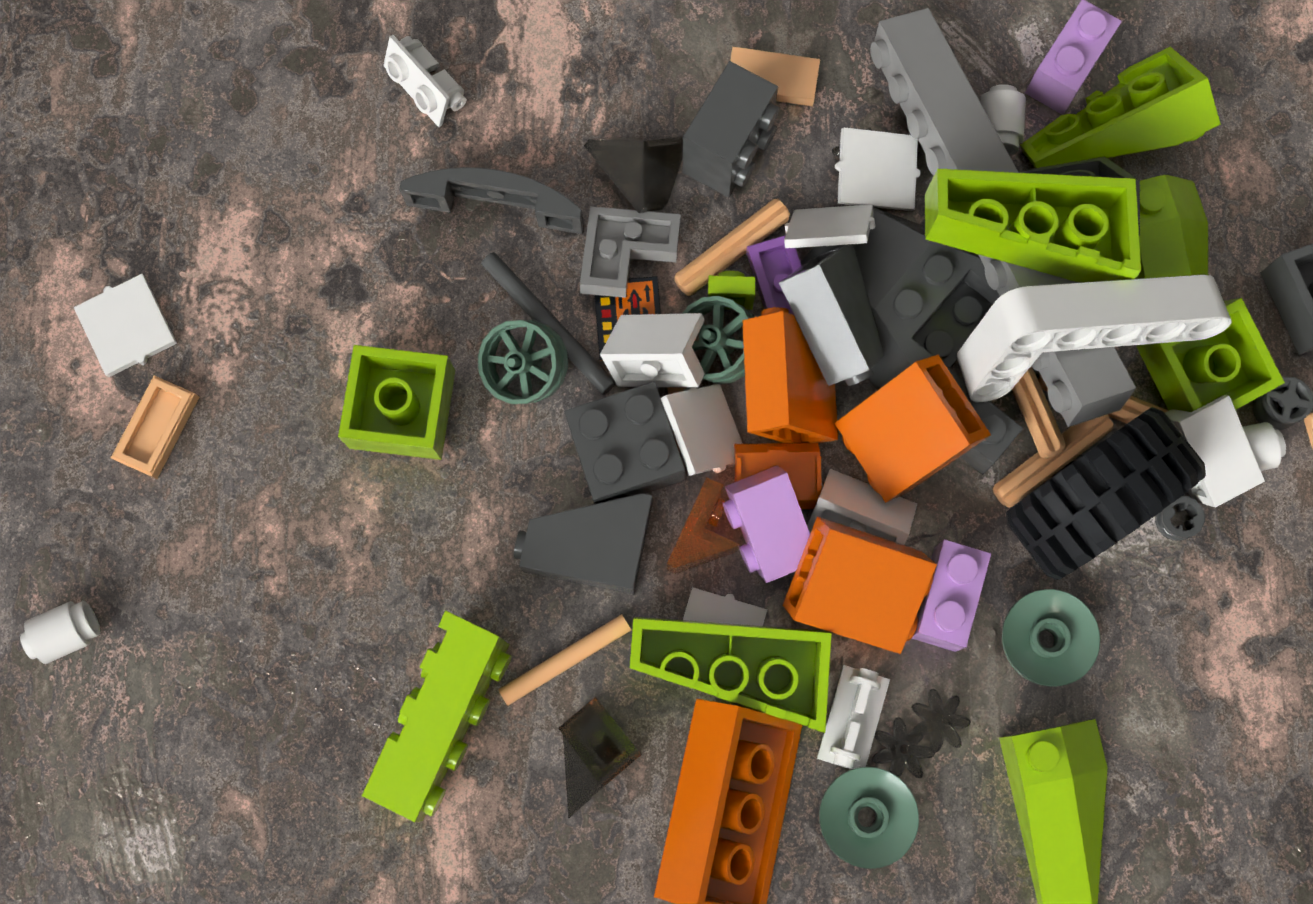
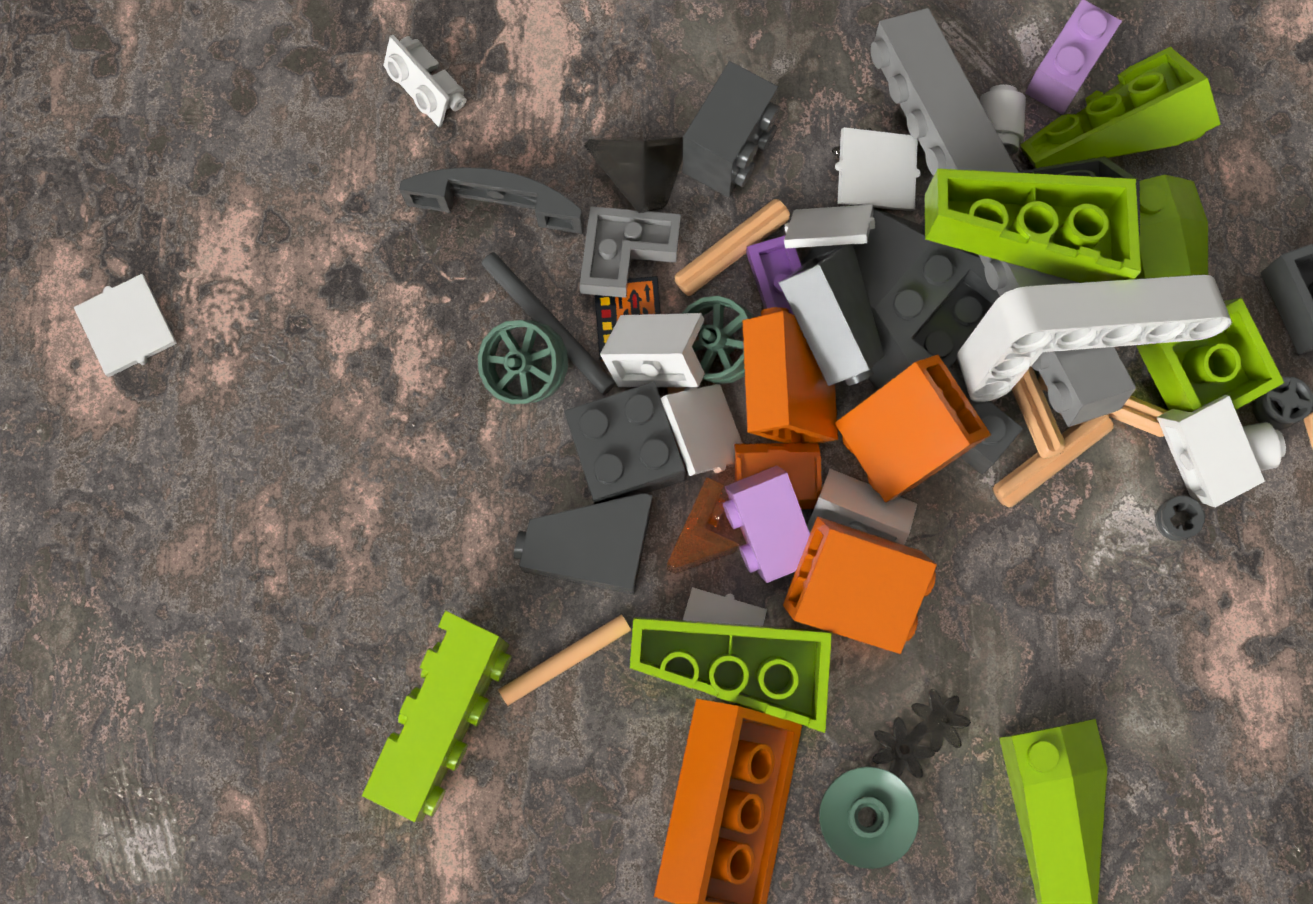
(59, 631): white brick -> none
(155, 427): light nougat tile -> none
(397, 402): lime brick -> none
(593, 753): clear smoke slope -> none
(733, 286): lime plate -> none
(792, 74): light nougat tile -> none
(853, 718): white hinge -> none
(954, 595): lavender brick -> none
(1073, 631): sand green dish -> none
(1106, 494): black tyre -> none

